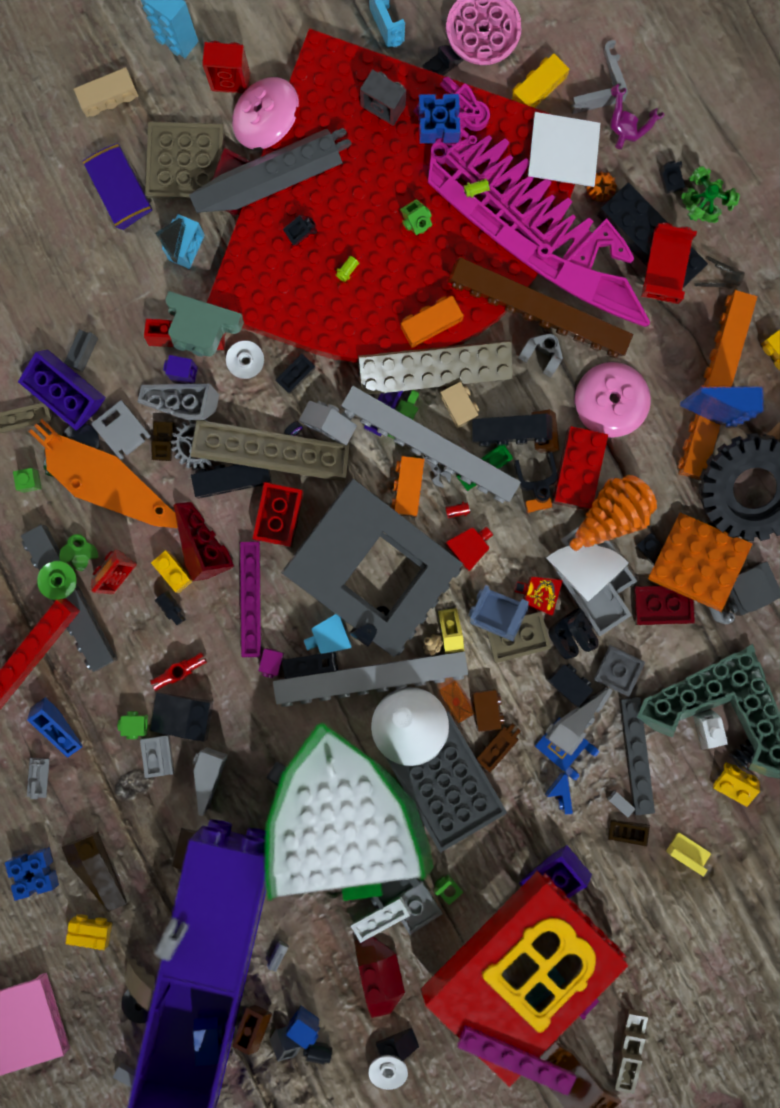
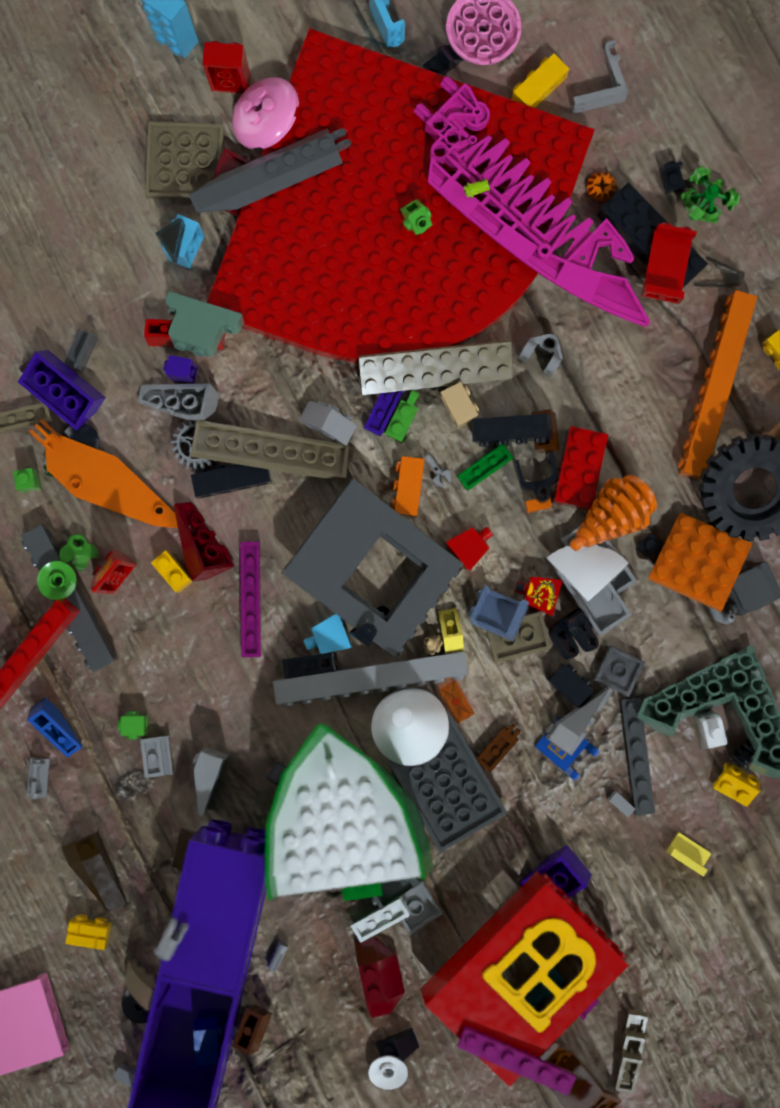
(38, 863): blue brick -> none
(106, 92): tan brick -> none
(117, 186): dark purple slope -> none
(123, 432): light grey container -> none
(162, 439): dark brown slope -> none
(170, 607): black hinge -> none
(170, 676): red pin -> none
(182, 716): black slope -> none
(244, 350): white dish -> none
(271, 662): magenta brick -> none
(278, 515): red brick -> none
(283, 1045): dark grey panel -> none
(293, 429): black tile -> none
(295, 373): black plate -> none
(300, 229): black bracket -> none
(303, 1027): blue brick -> none
(318, 1053): black brick -> none
(348, 267): lime pin -> none
(383, 97): flat silver brick -> none
(430, 444): light grey brick -> none
(431, 321): orange brick -> none
(442, 883): bright green bracket -> none
(449, 123): blue brick -> none
(457, 510): red pin -> none
(487, 710): reddish brown brick -> none
(540, 308): reddish brown brick -> none
(561, 788): blue slope -> none
(564, 149): white piece -> none
(594, 402): bright pink brick -> none
(625, 123): magenta piece -> none
(637, 826): dark brown slope -> none
(662, 606): dark red plate -> none
(726, 404): blue slope -> none

